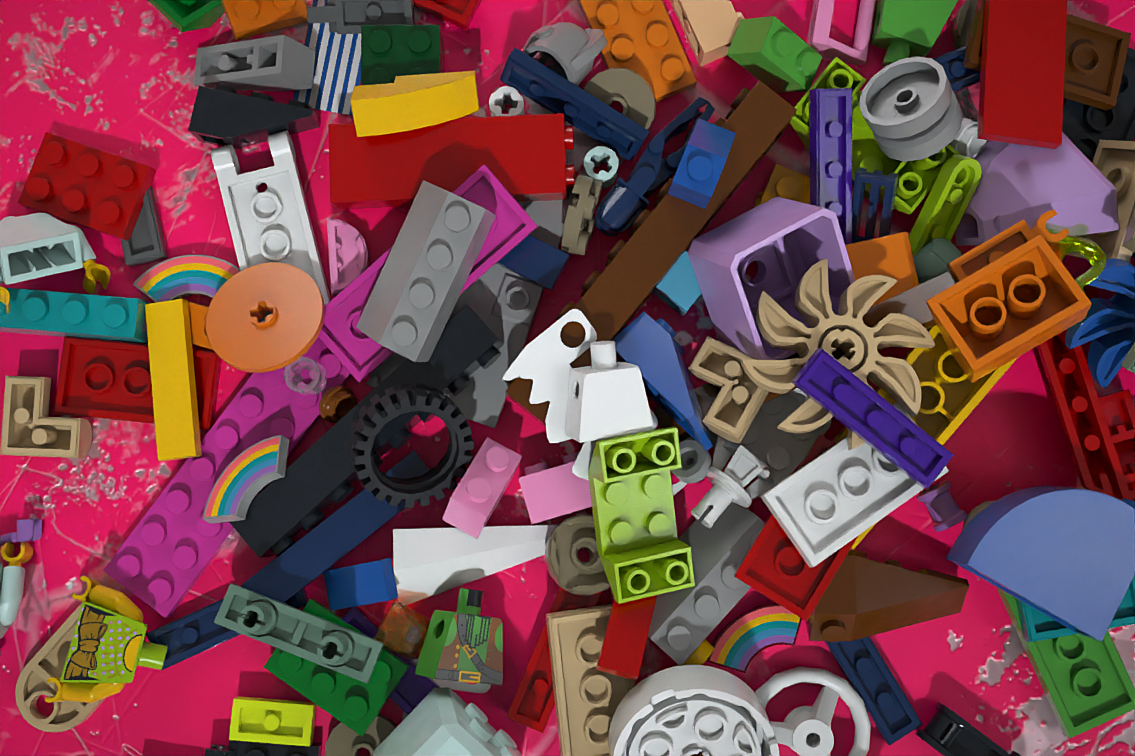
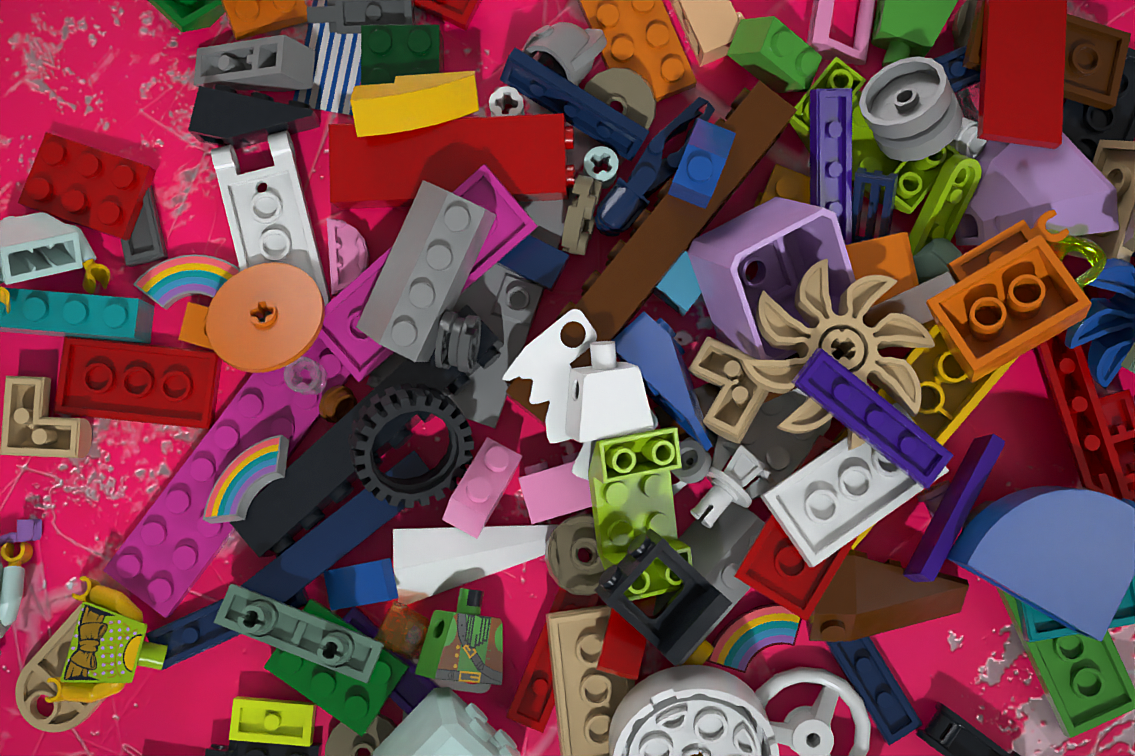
(173, 380): yellow tile -> none
(458, 341): none -> dark grey wheel
(683, 617): none -> black window
(954, 509): none -> dark purple tile

